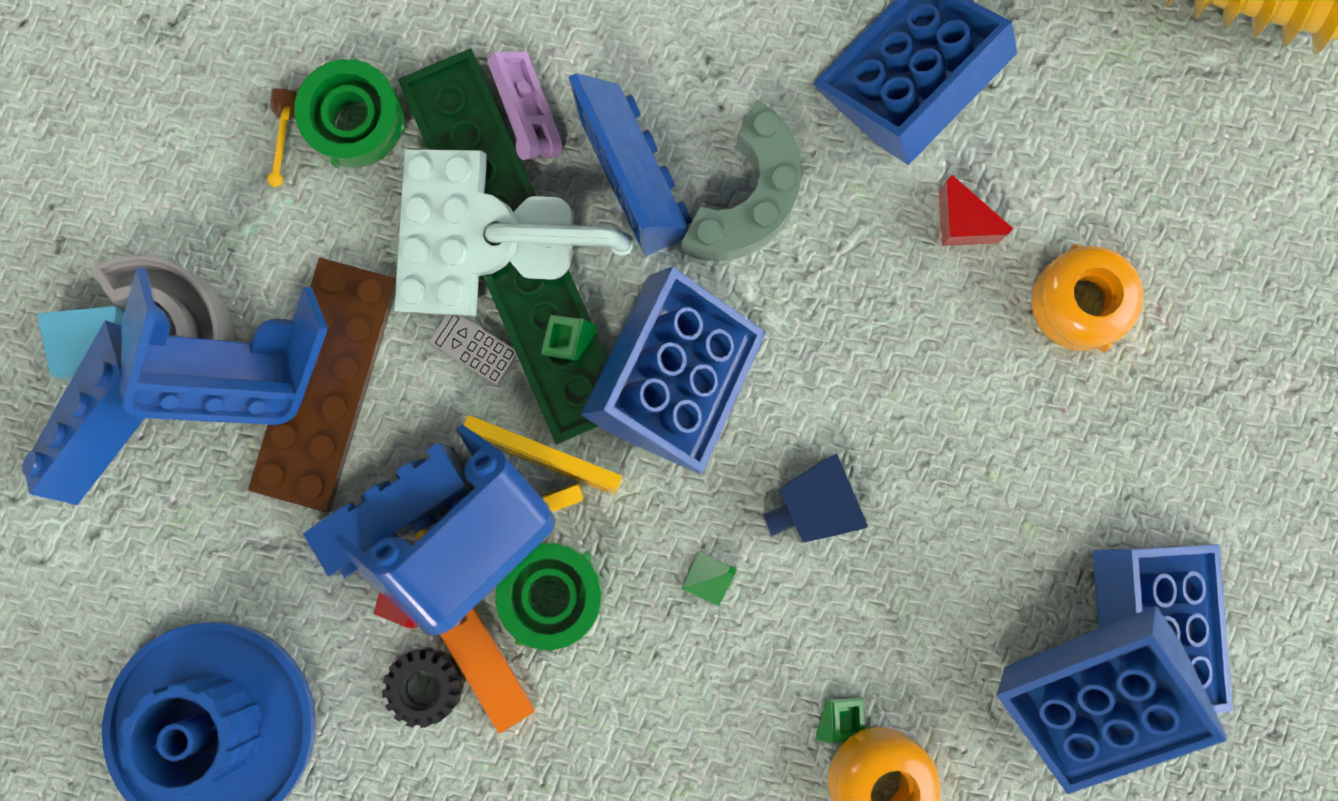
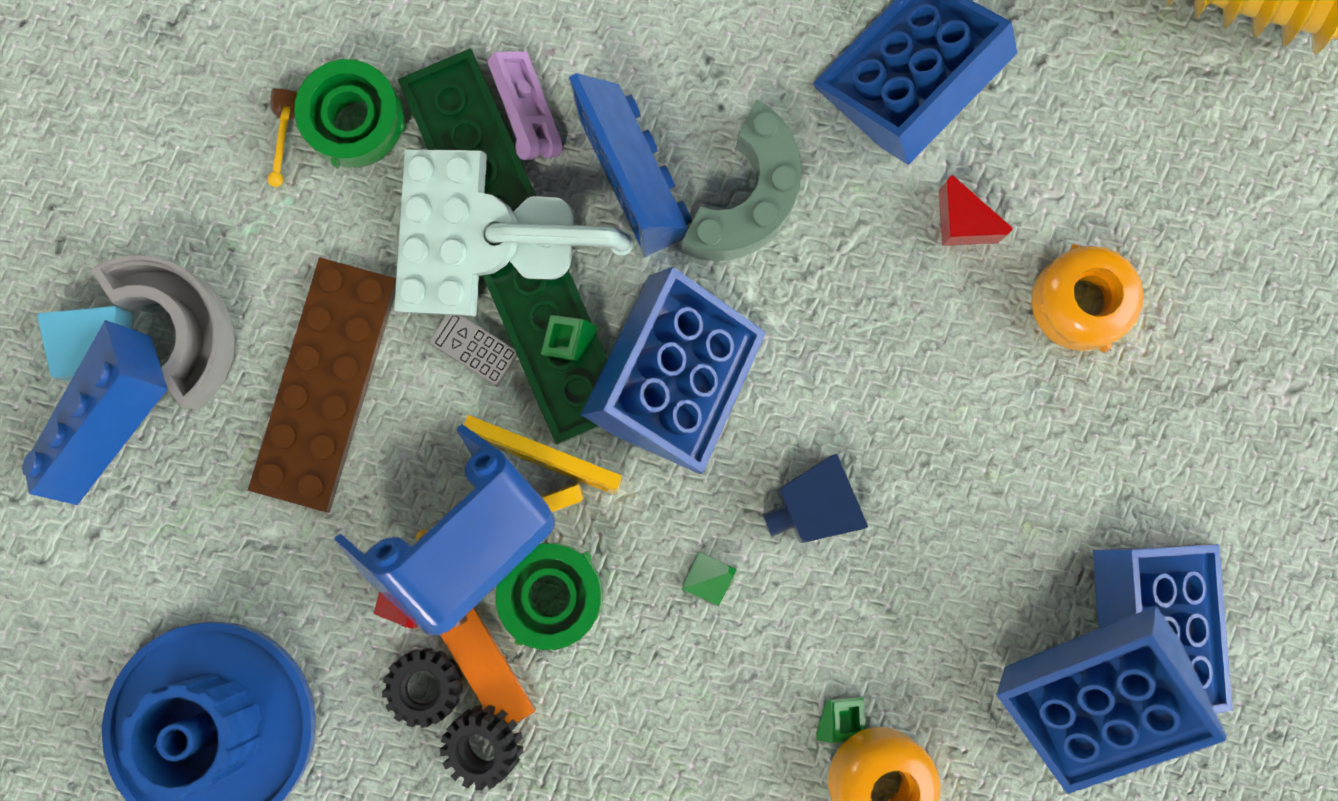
(216, 377): blue windscreen -> none
(392, 509): blue wedge -> none
(463, 758): none -> black tyre

